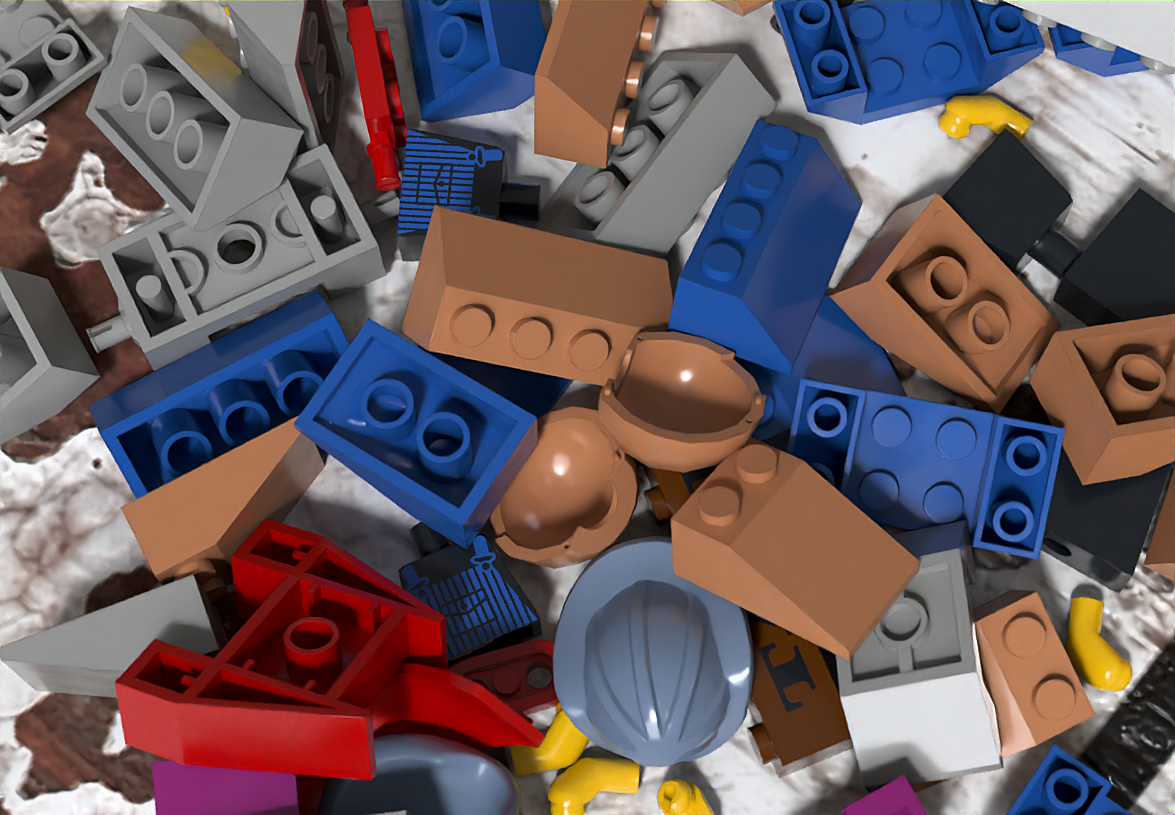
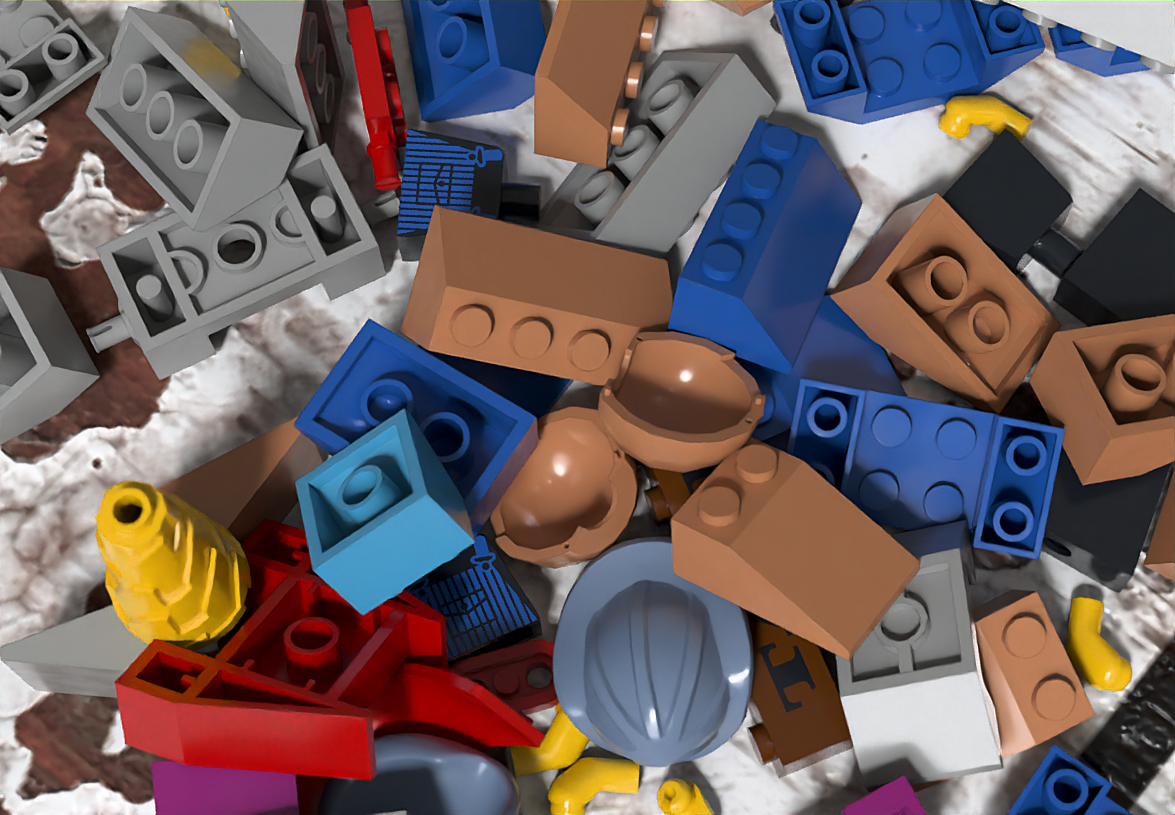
(169, 567): none -> yellow cone
(220, 394): blue slope -> none
(382, 514): none -> dark azure slope

